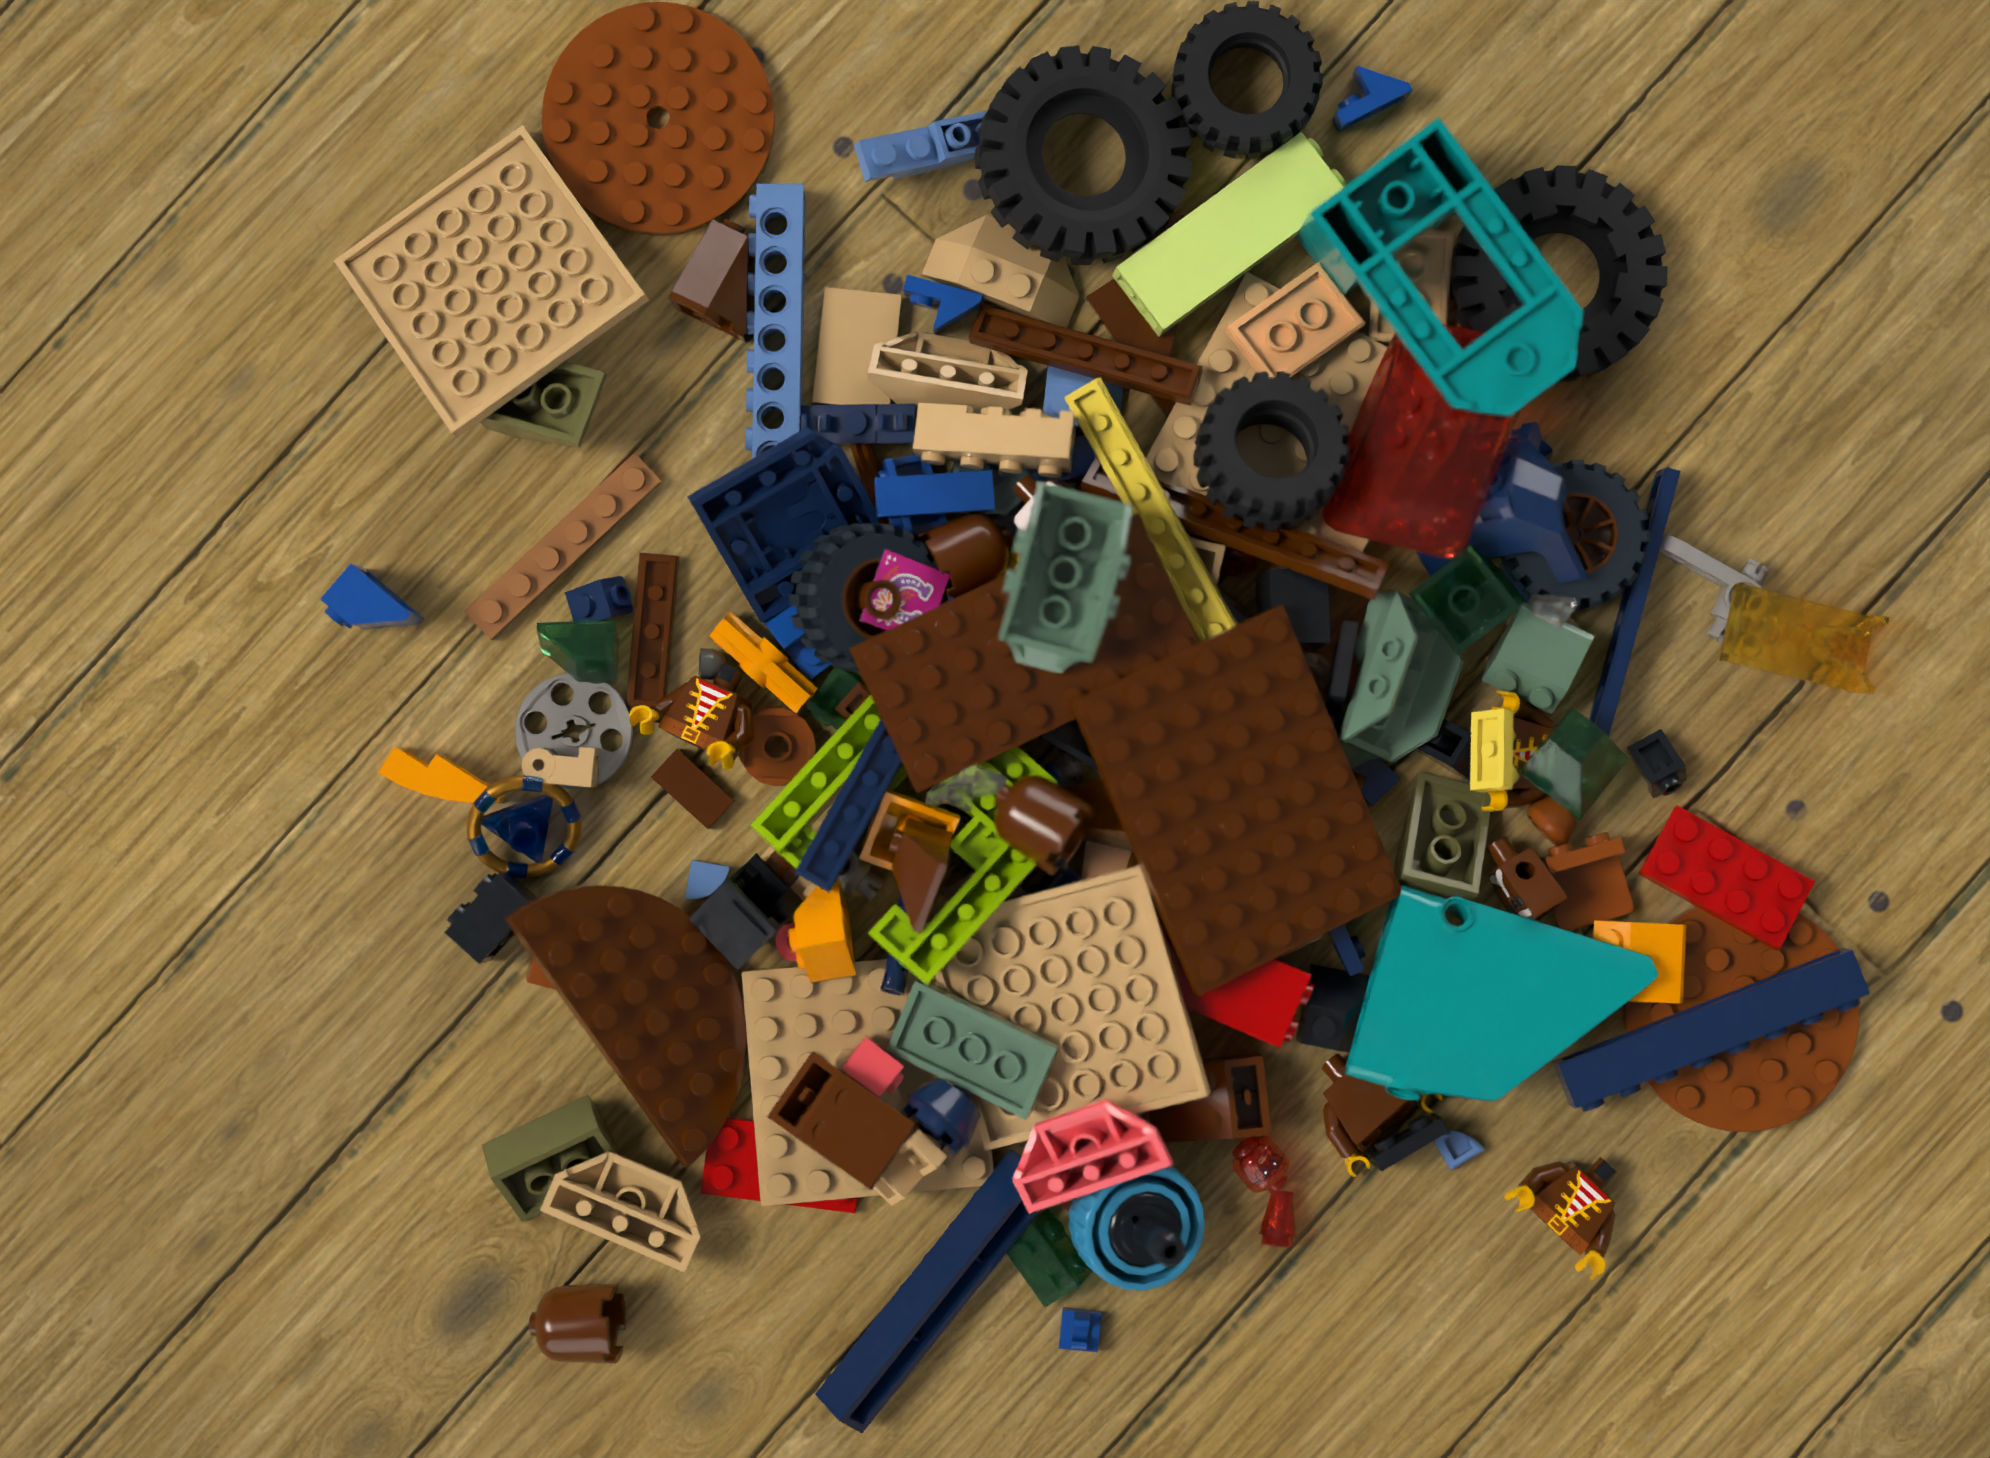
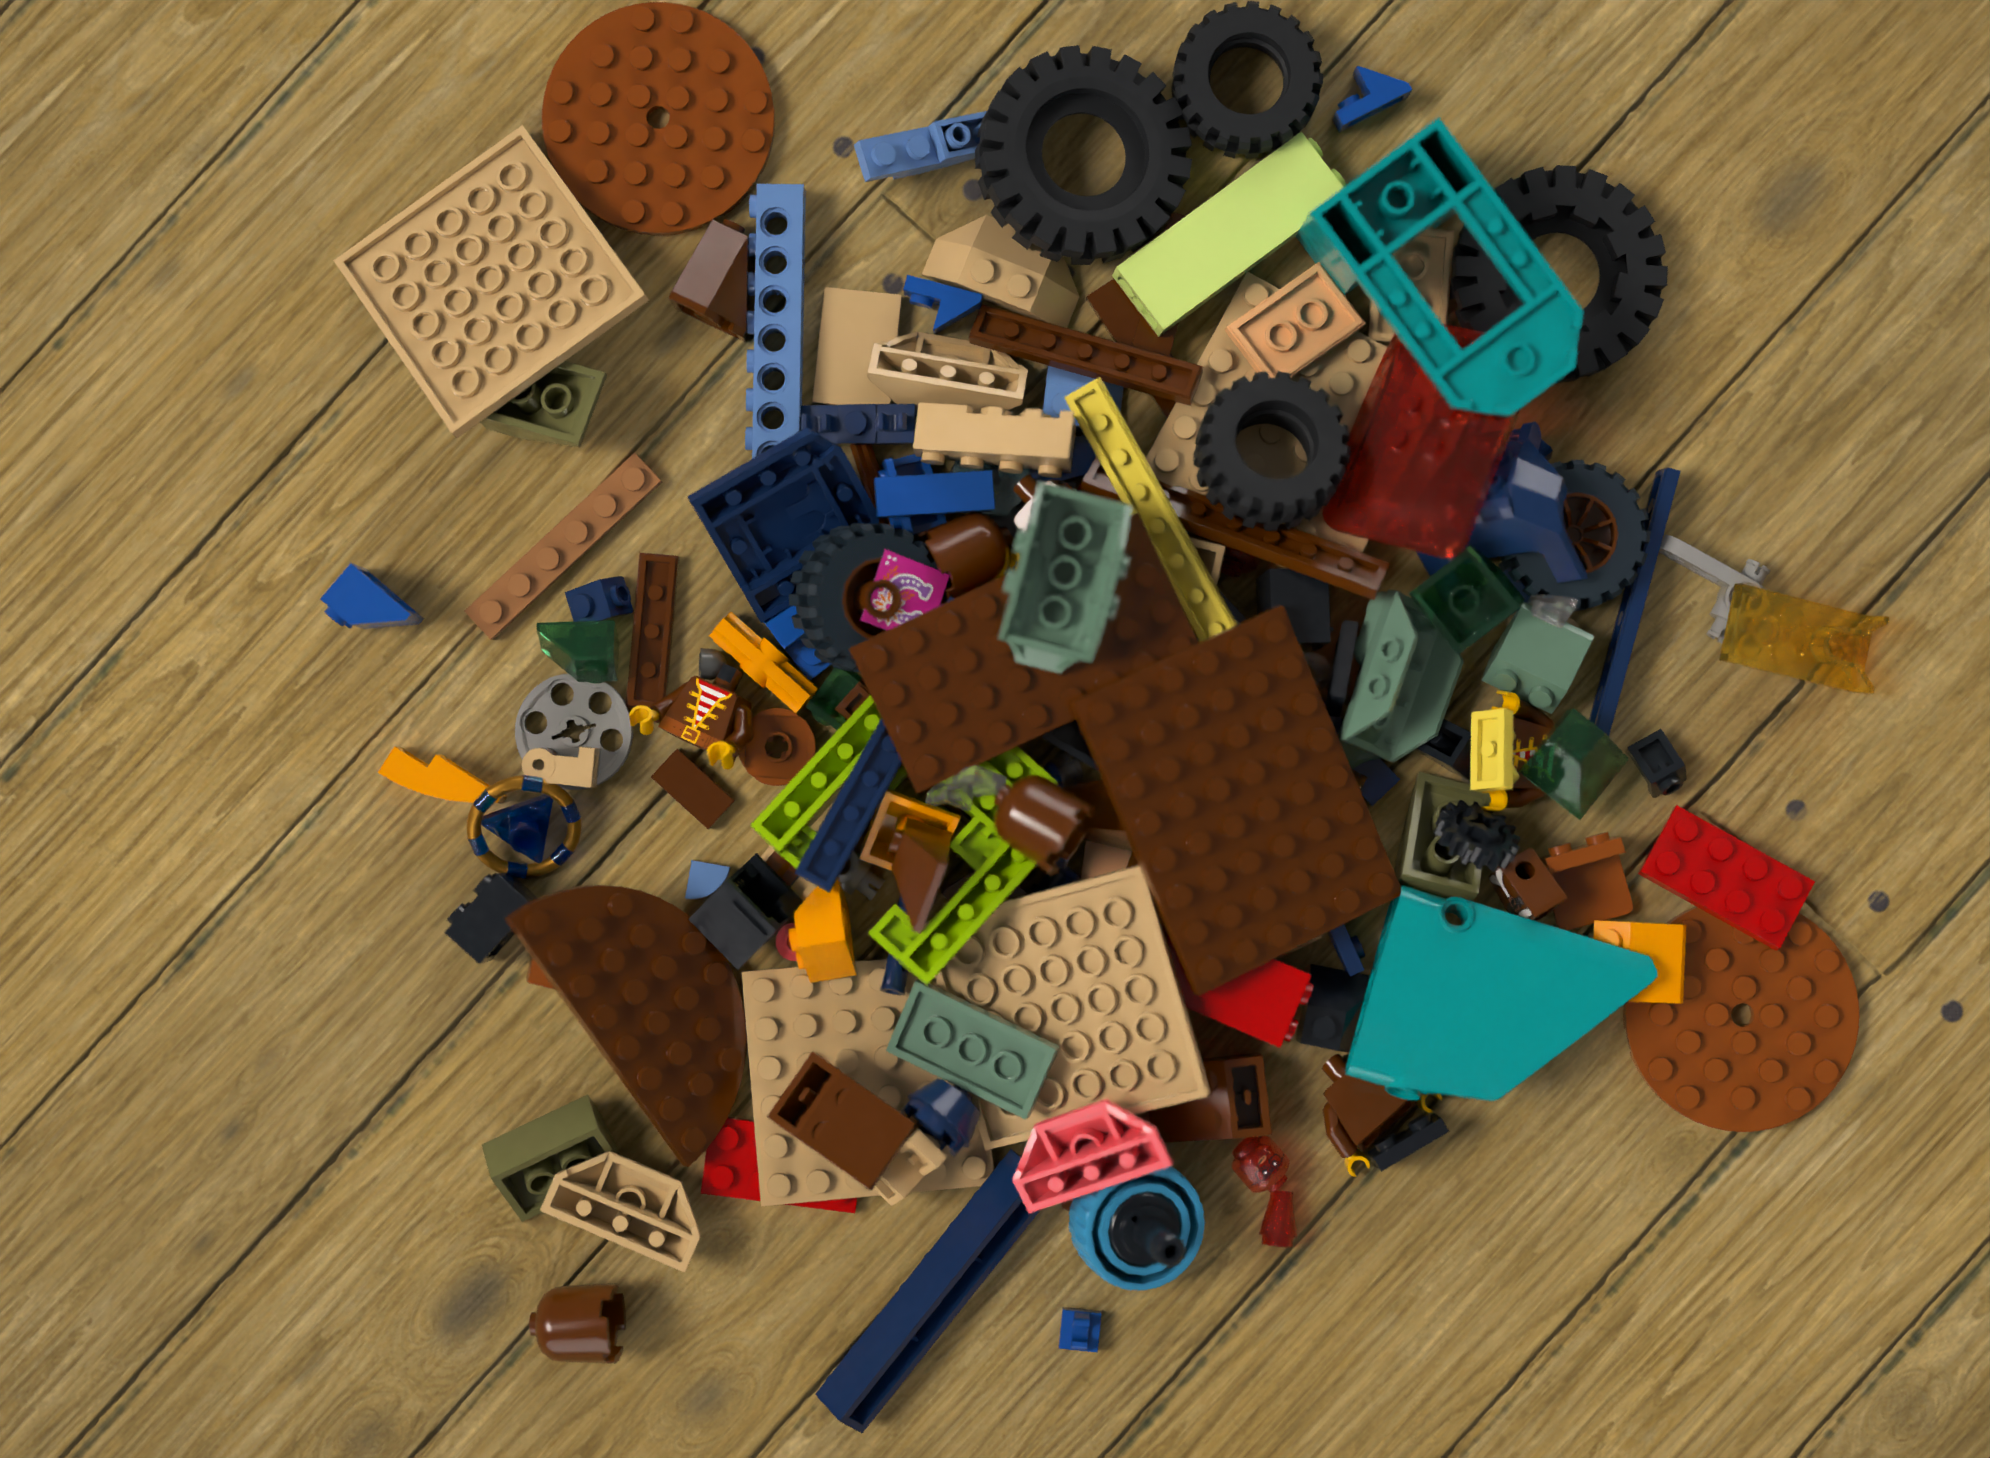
(874, 1067): coral brick -> none
(1048, 1259): clear green bracket -> none
(1457, 1148): medium blue tile -> none
(1477, 835): none -> black gear
(1551, 820): dark orange cone -> none
(1572, 1207): torso -> none
(1711, 1028): dark blue brick -> none

